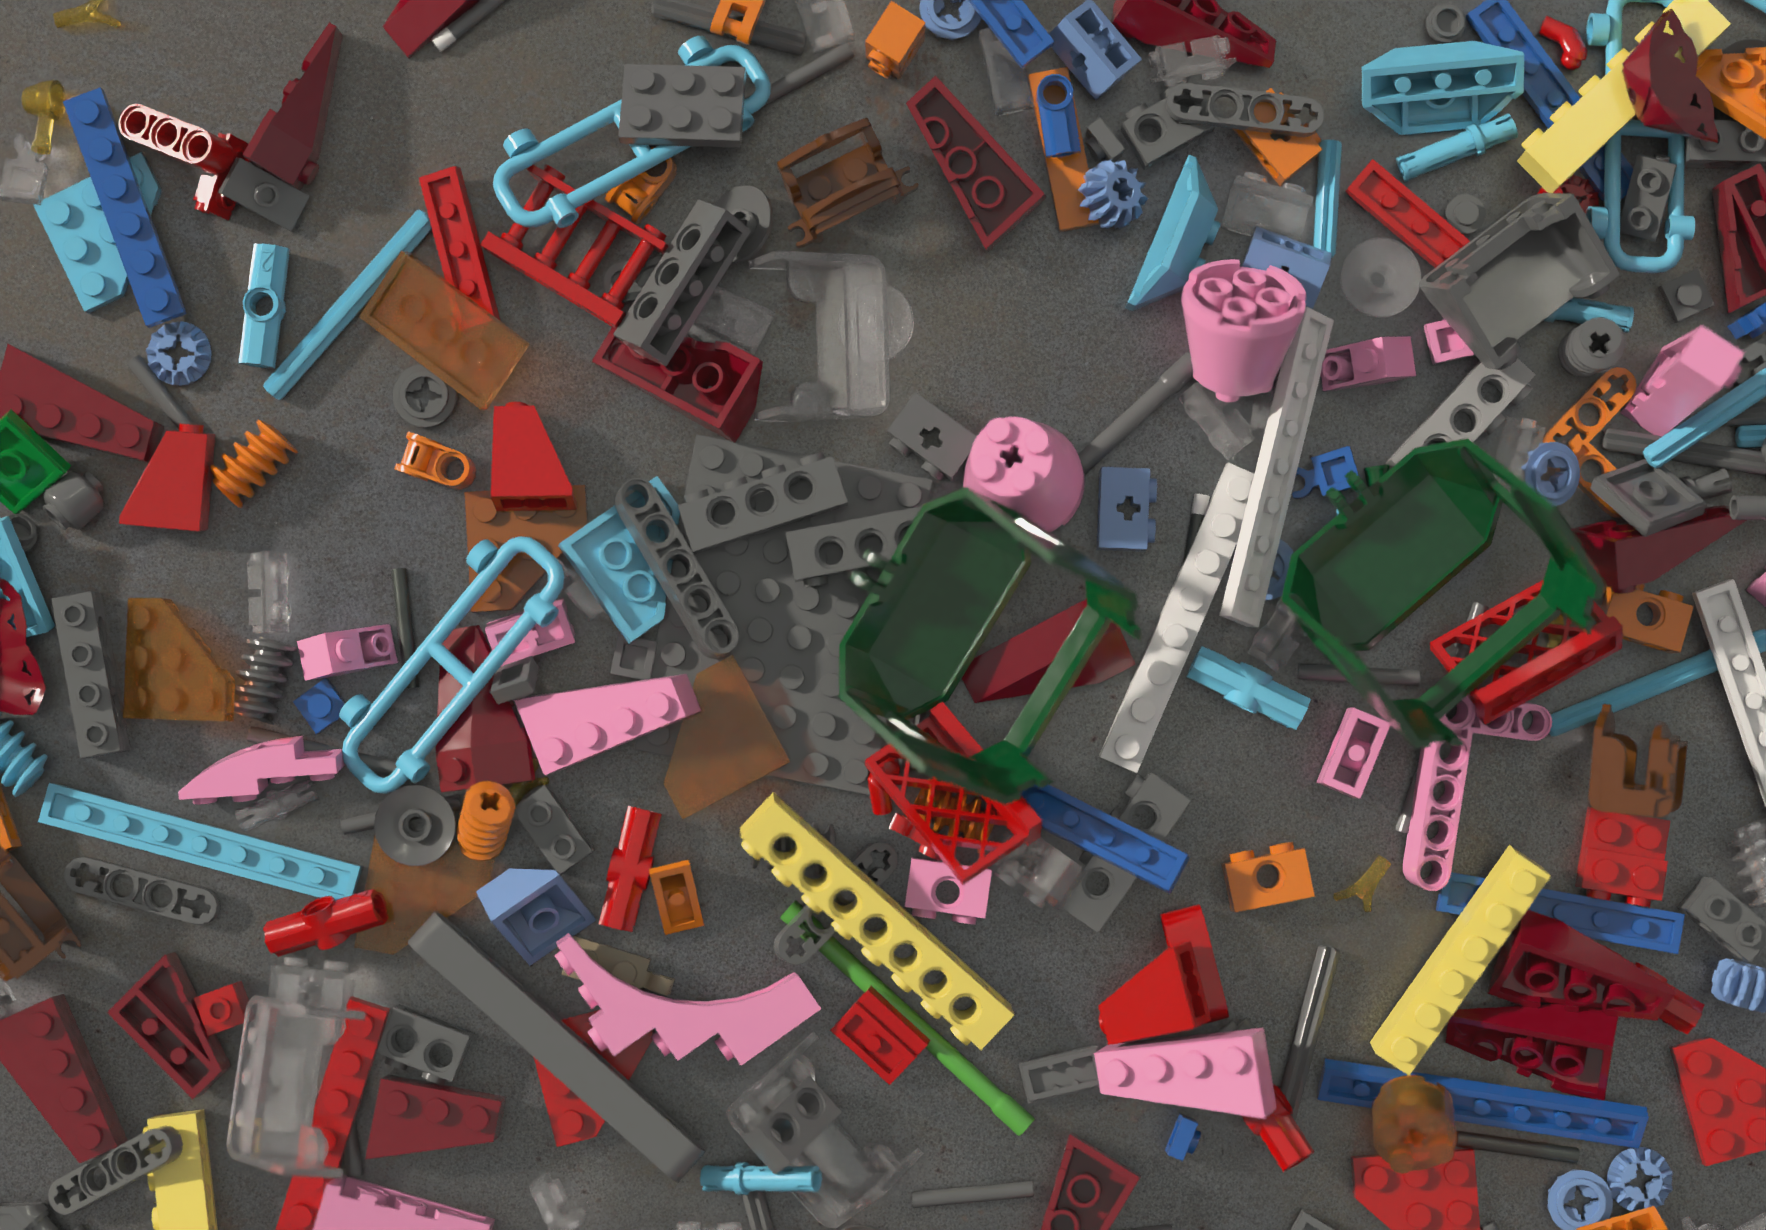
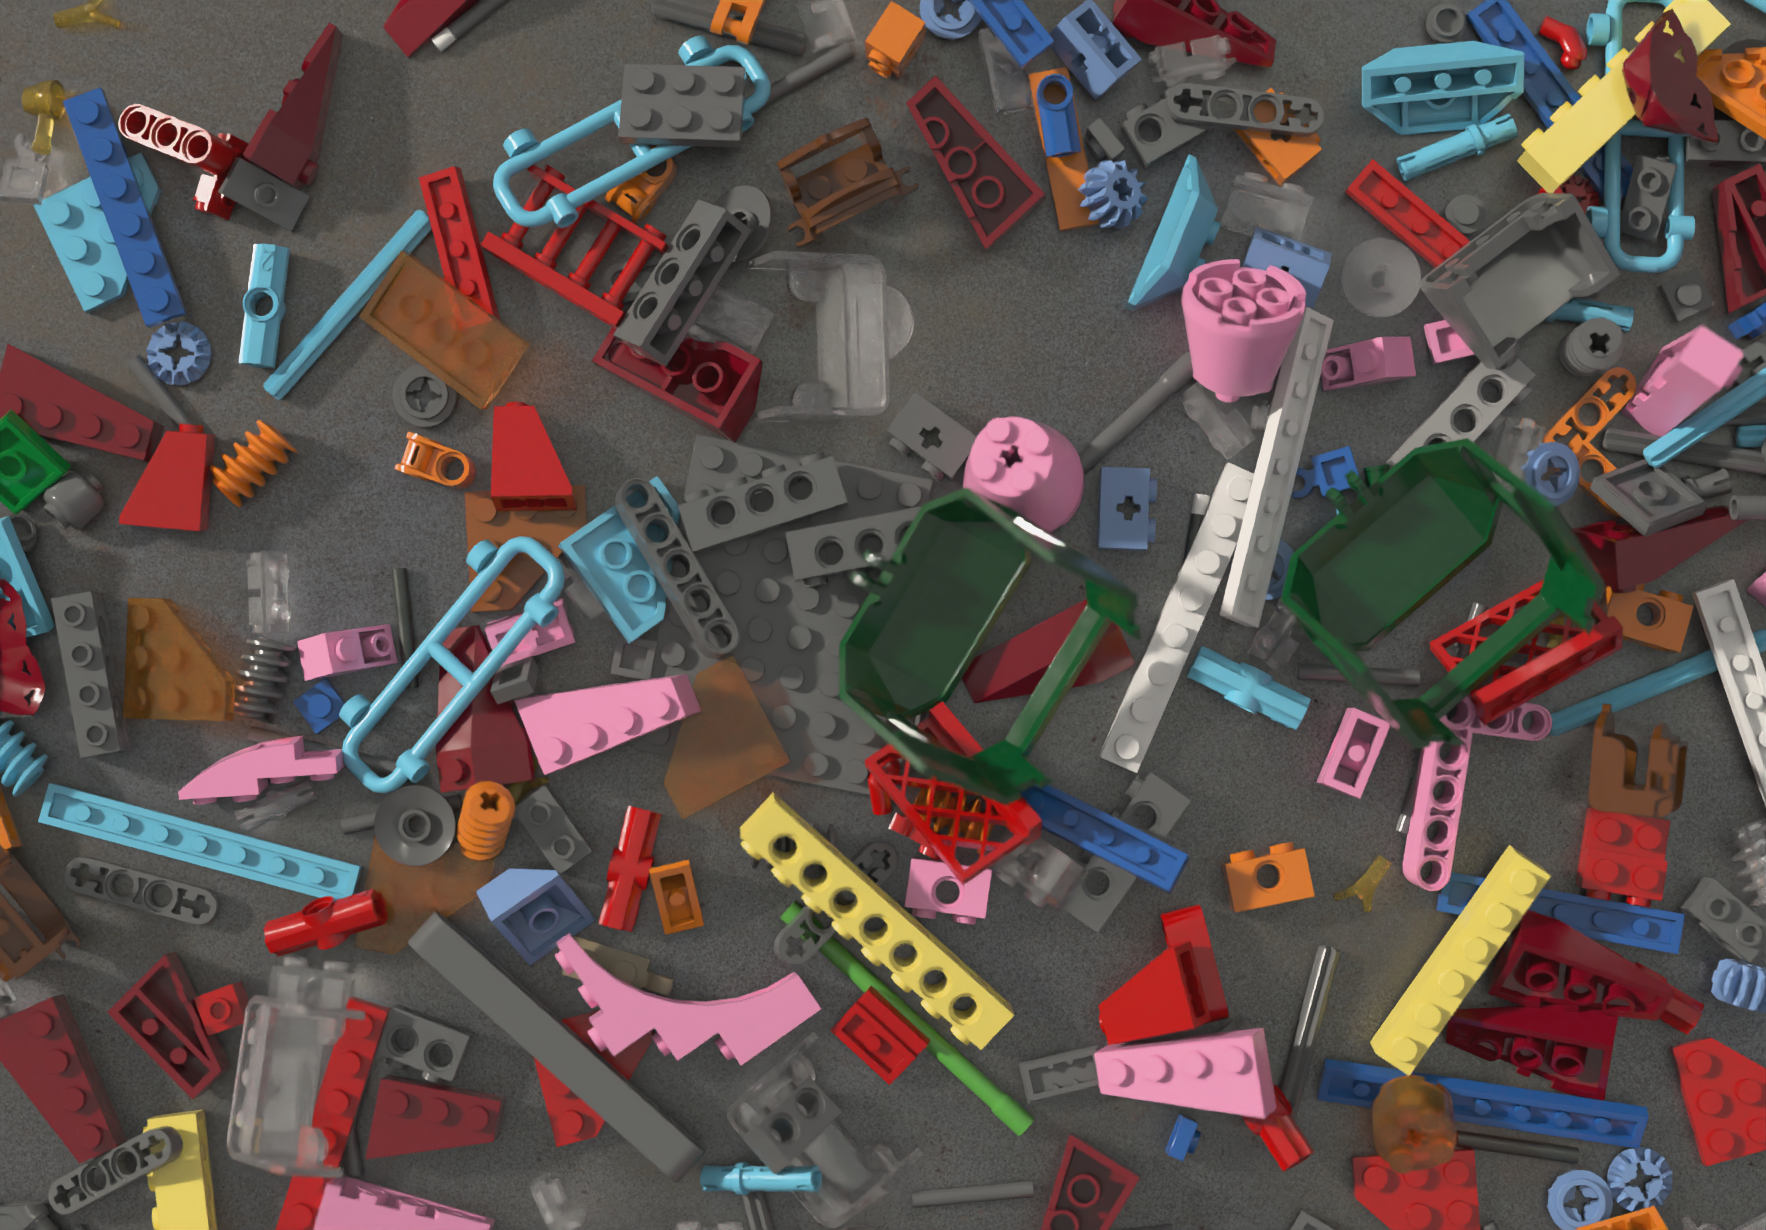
(1327, 196): medium azure axle -> none

